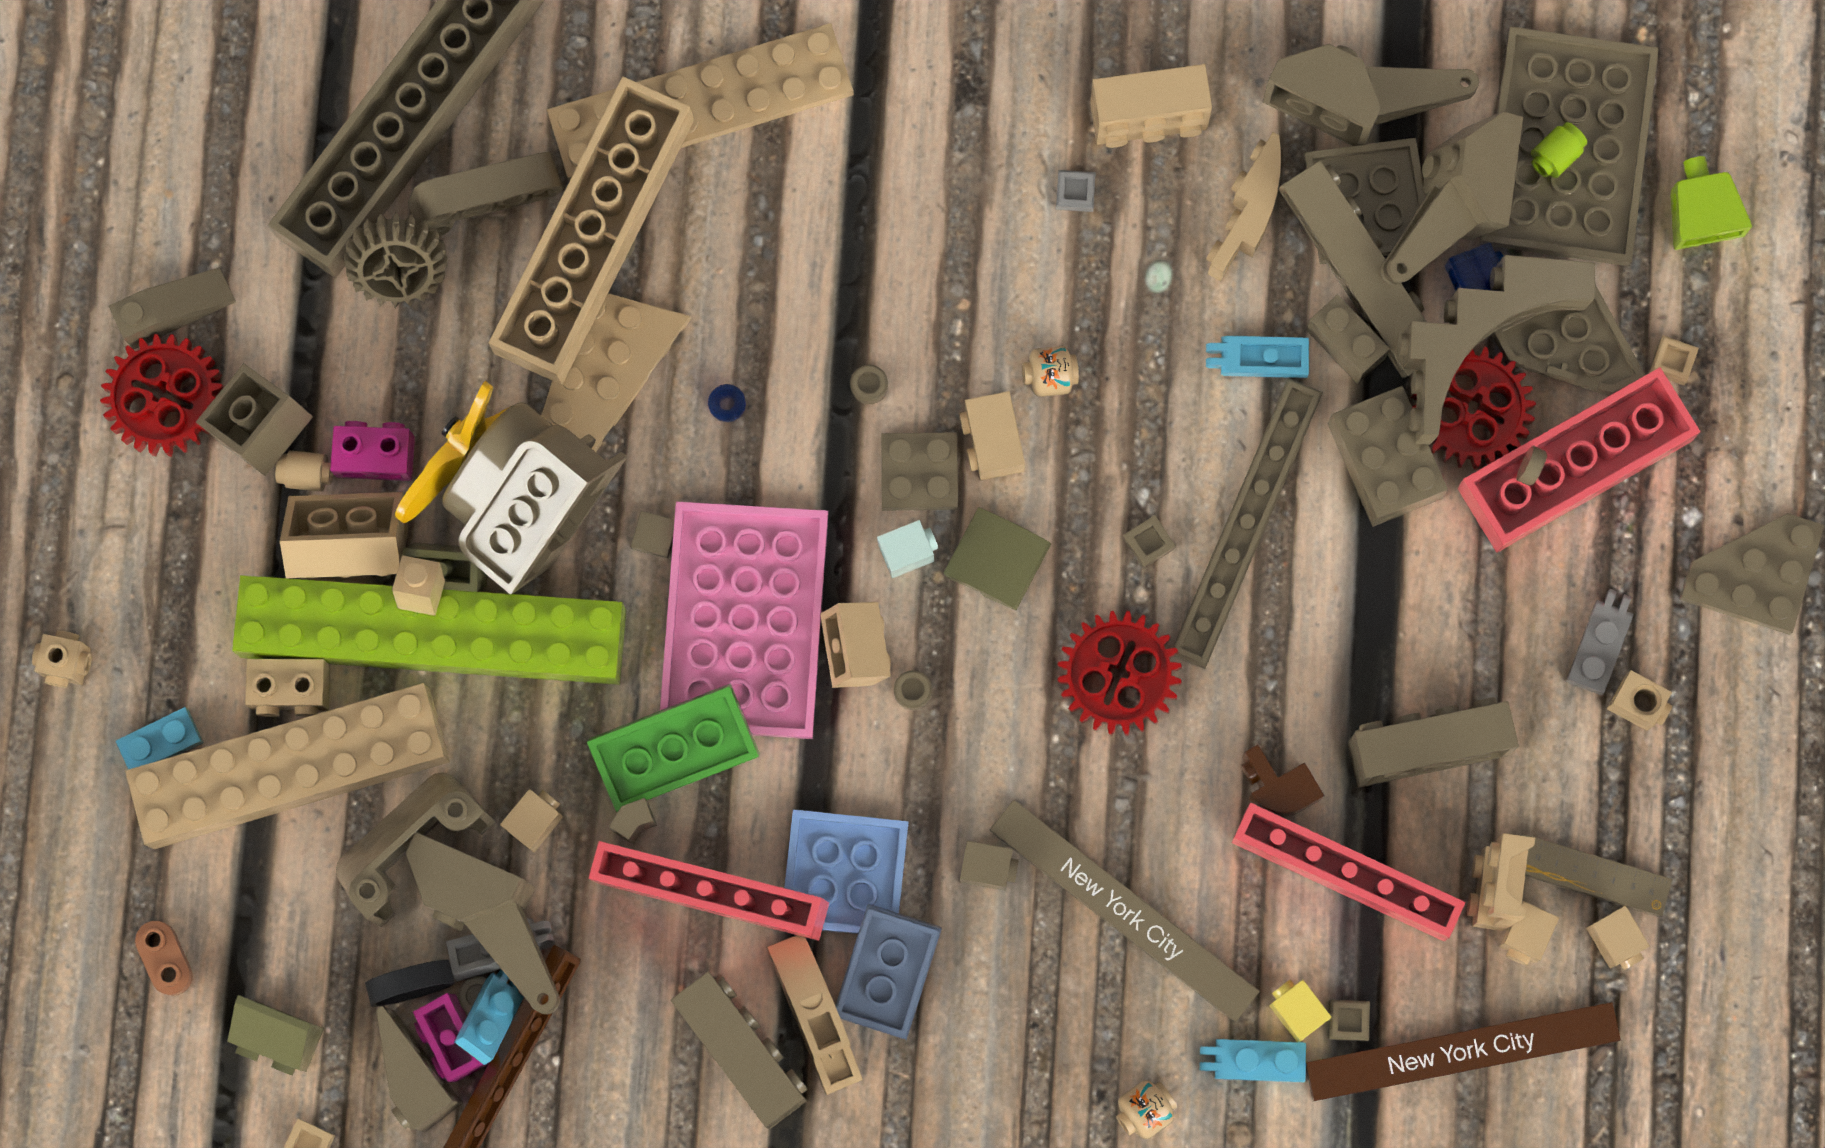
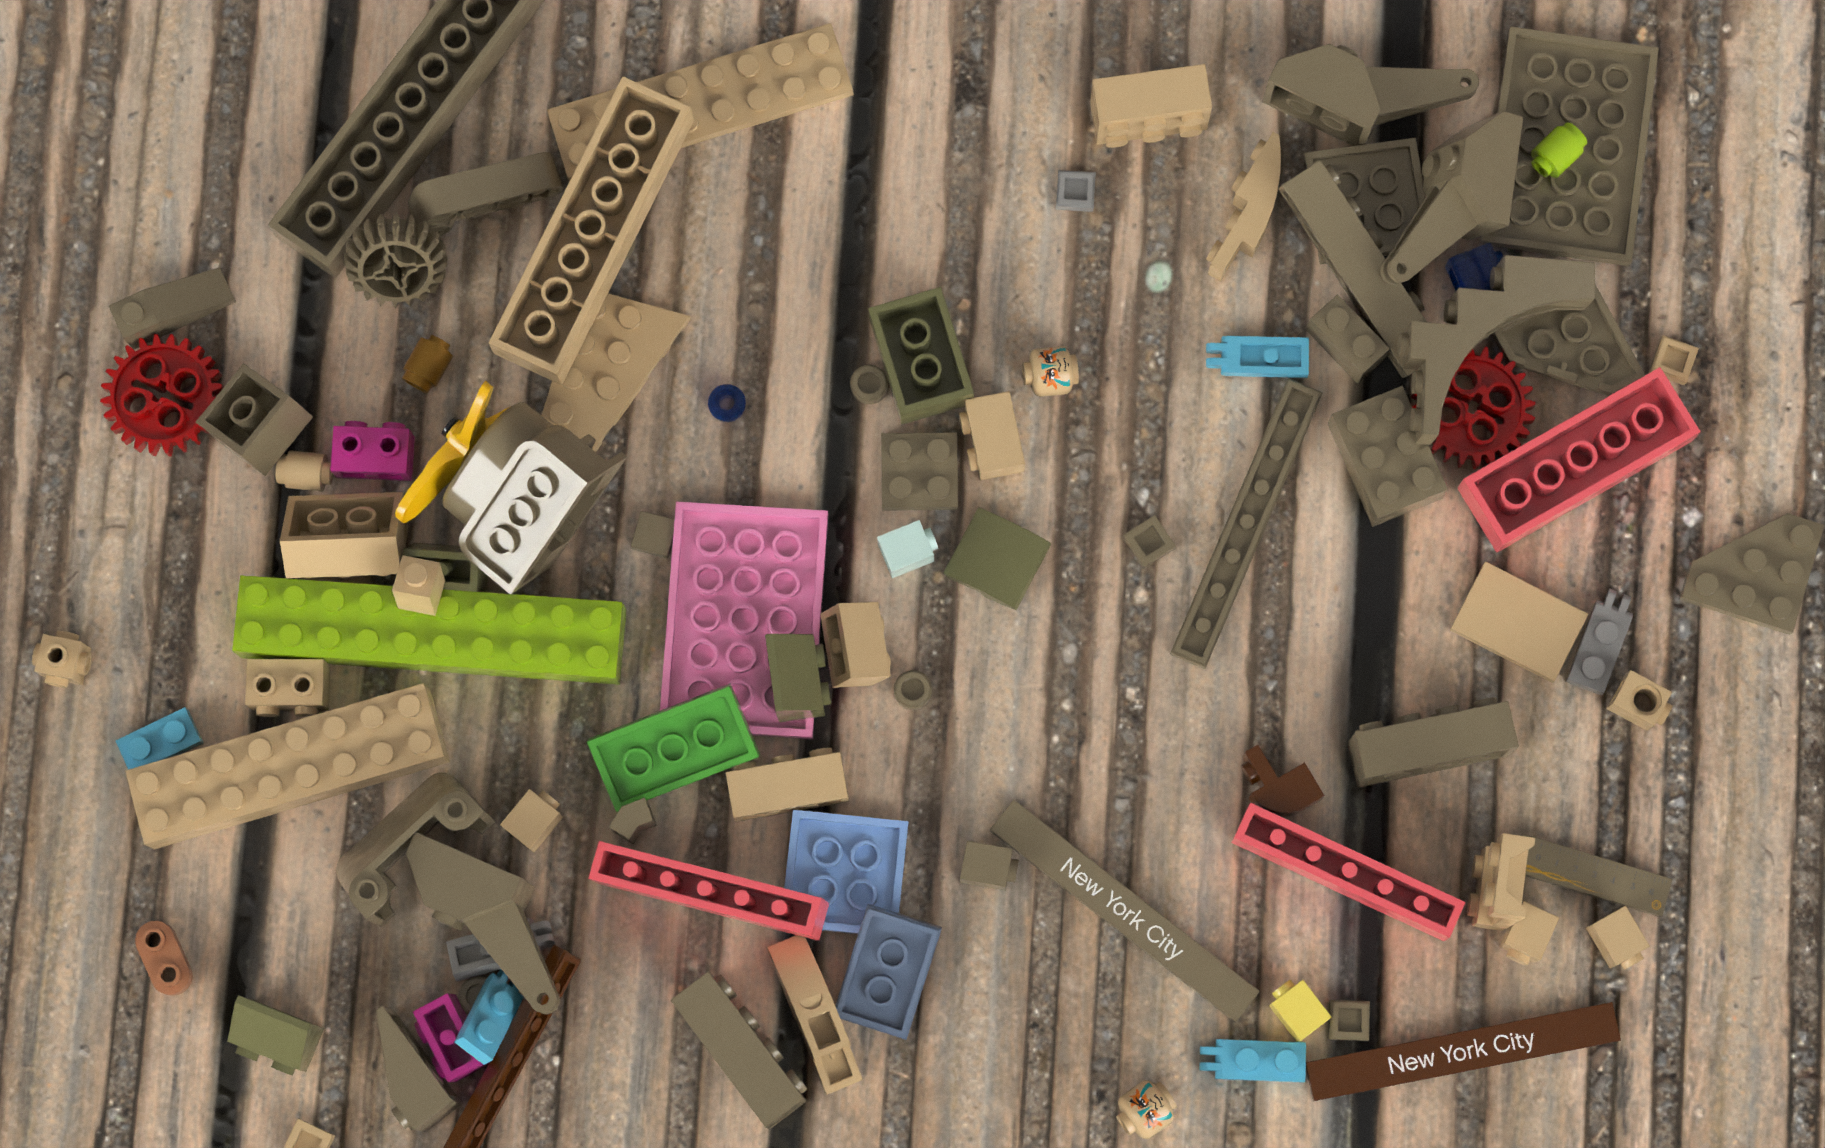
(410, 983): black tyre -> none
(427, 363): none -> pearl gold brick
(787, 785): none -> tan brick
(796, 676): none -> olive slope
(921, 355): none -> olive brick
(1152, 686): red gear -> none
(1519, 622): none -> tan tile
(1531, 466): dark tan tile -> none
(1706, 207): lime torso -> none

